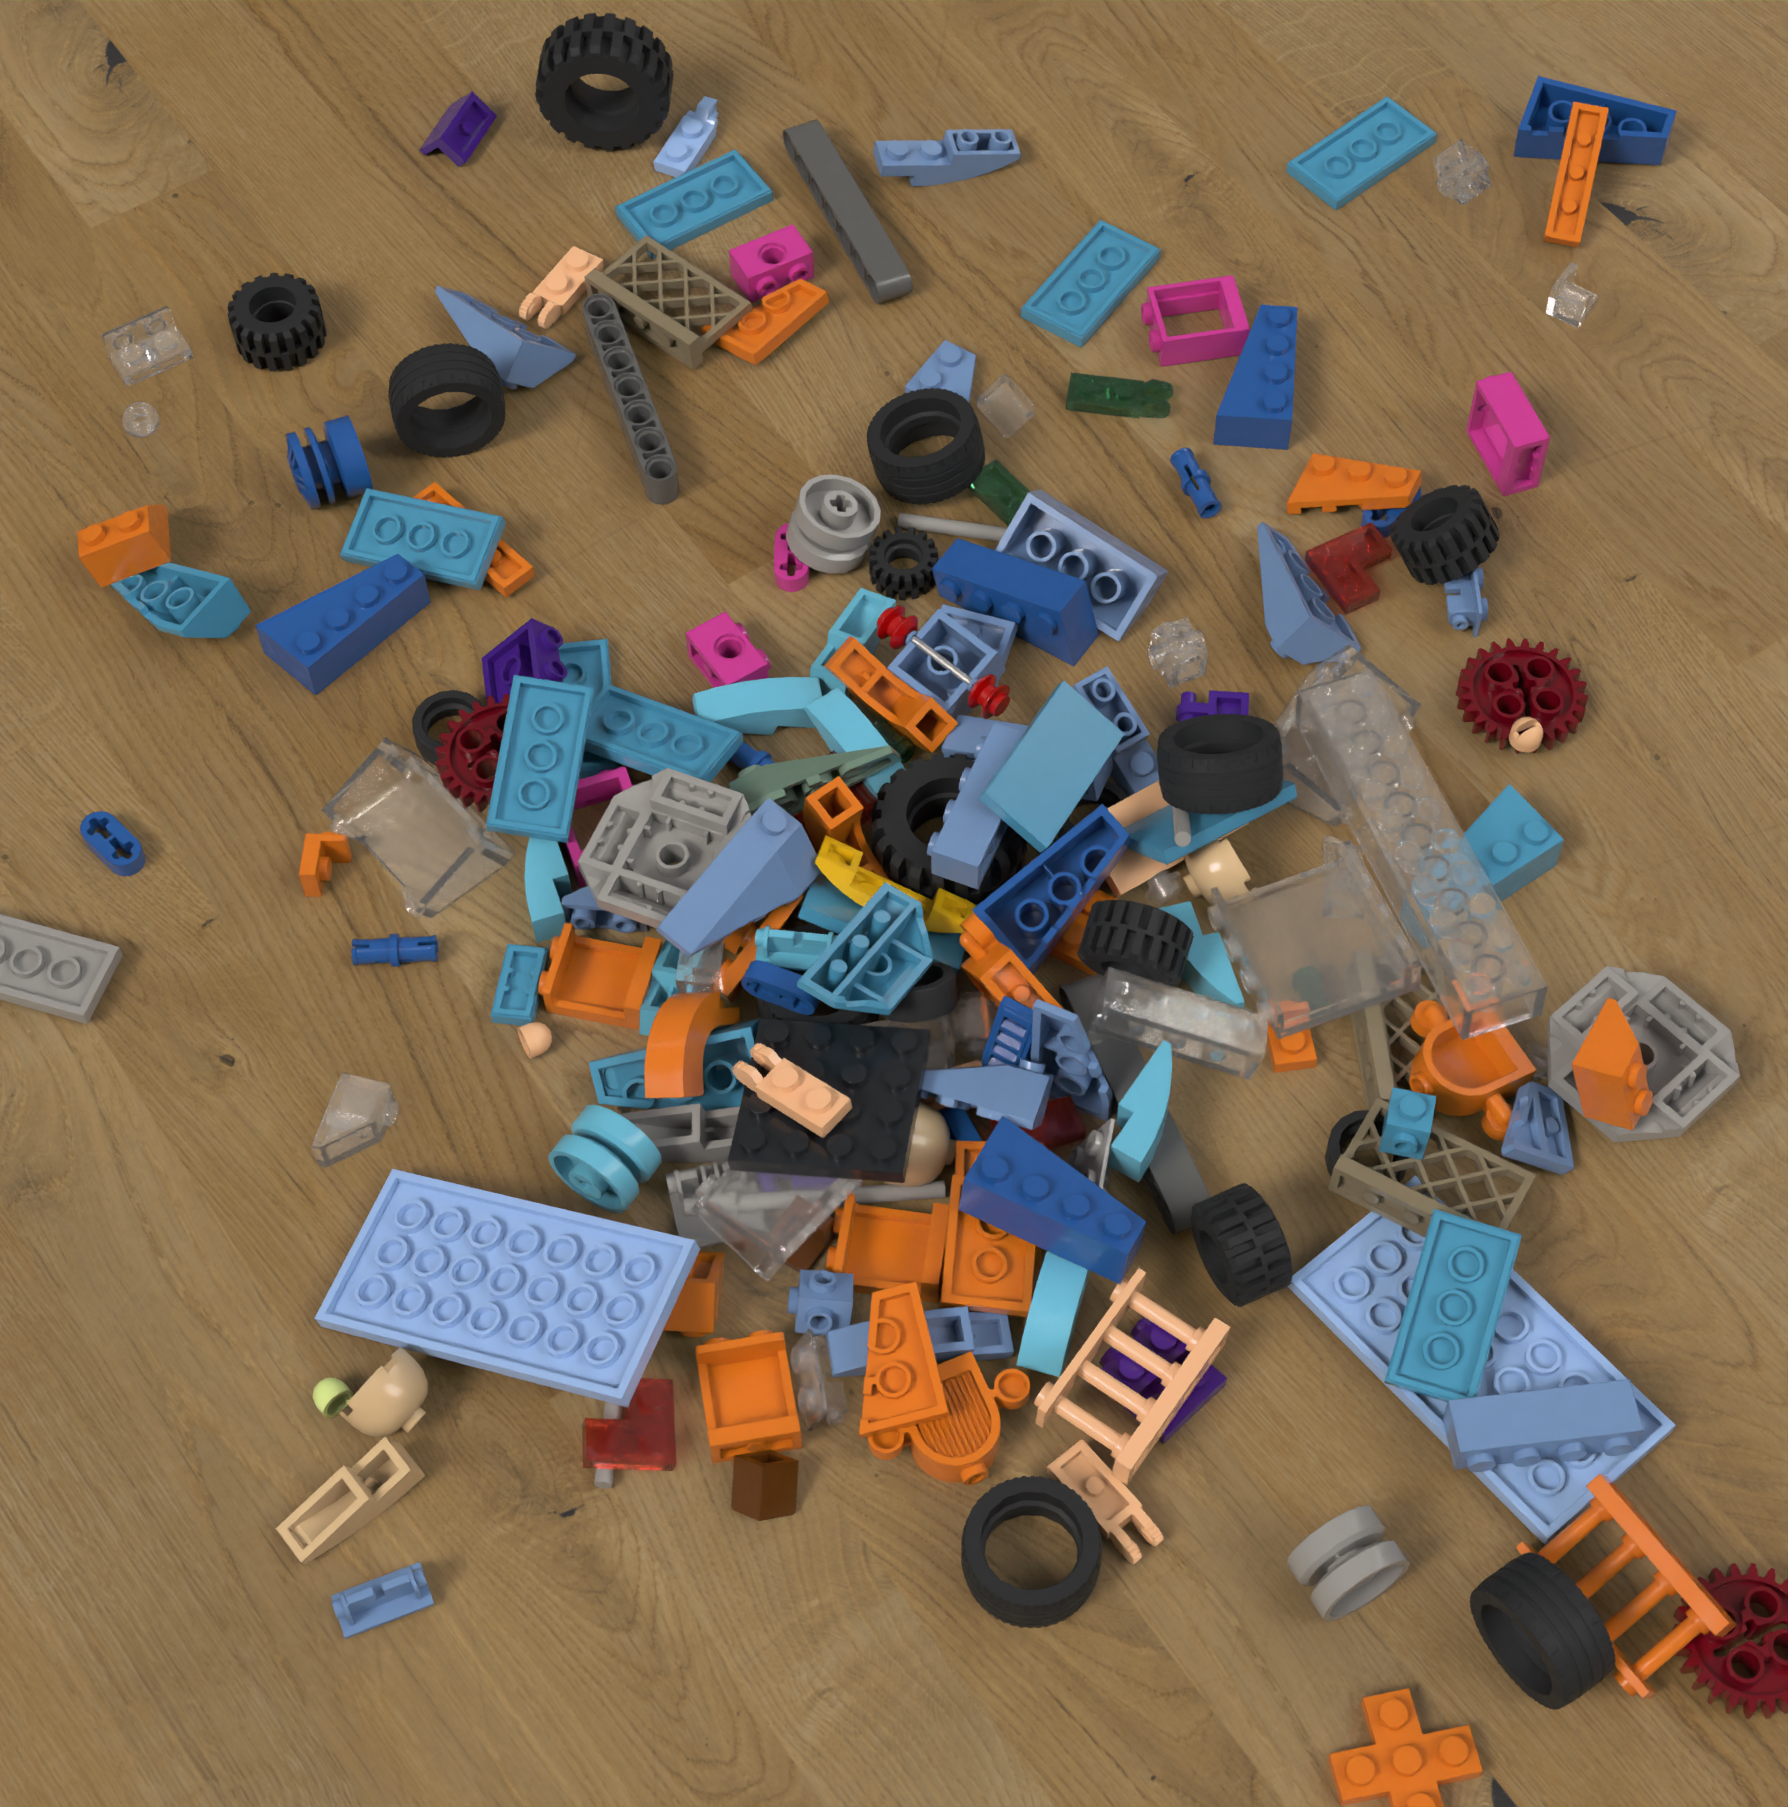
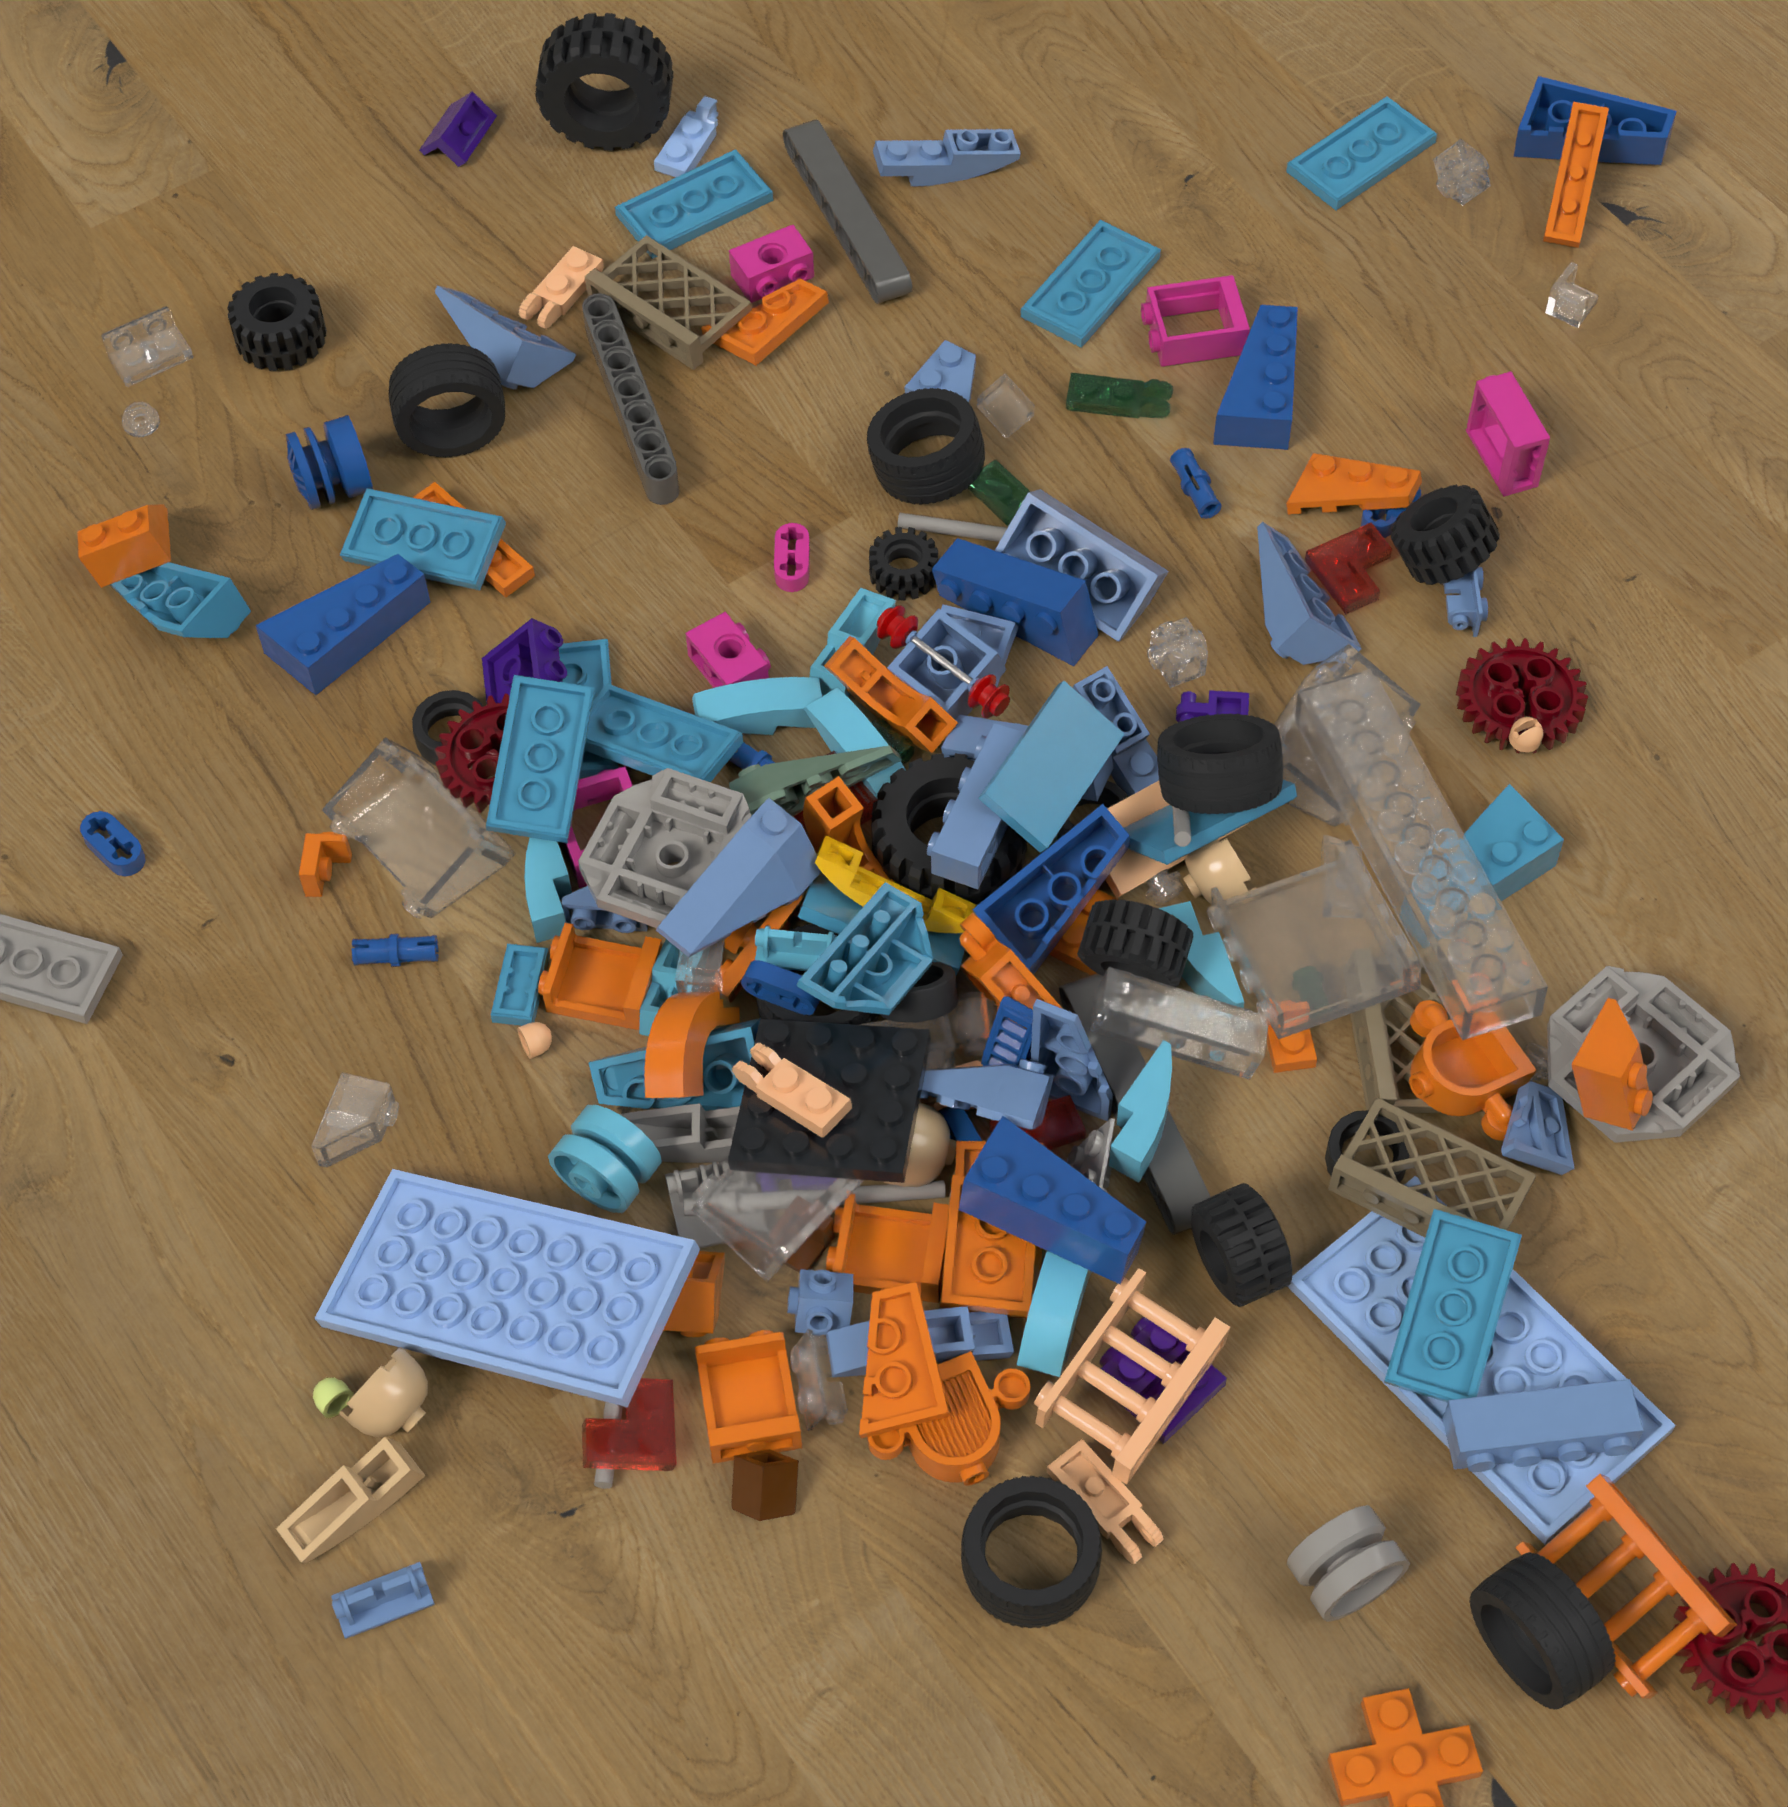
(833, 524): light grey wheel -> none
(1407, 1123): dark azure brick -> none

